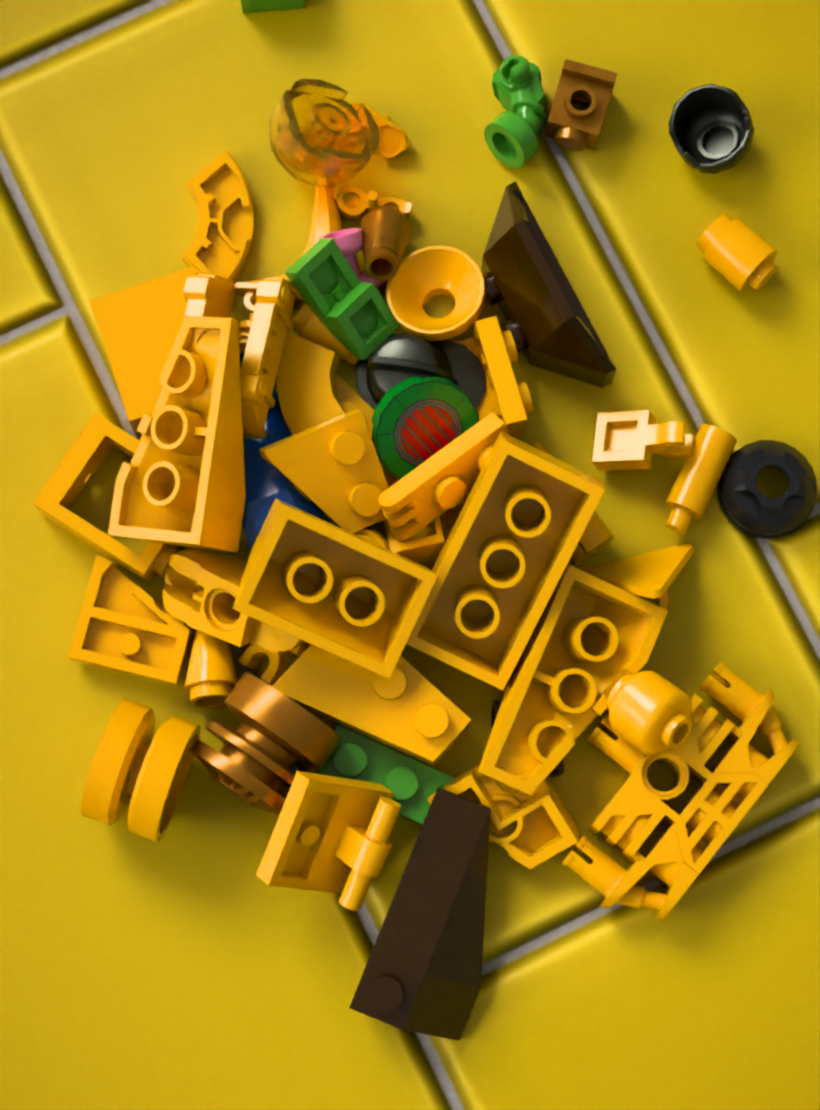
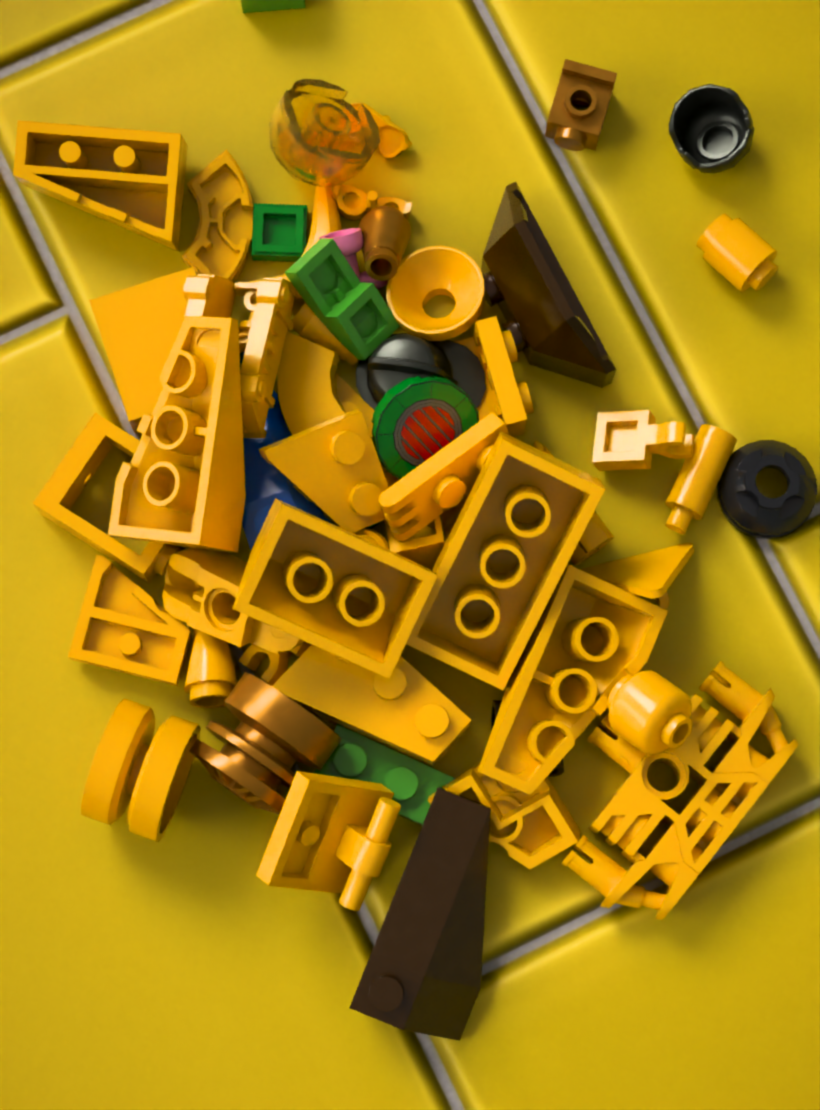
(109, 173): none -> yellow wedge
(279, 232): none -> green tile
(515, 132): bright green arm -> none

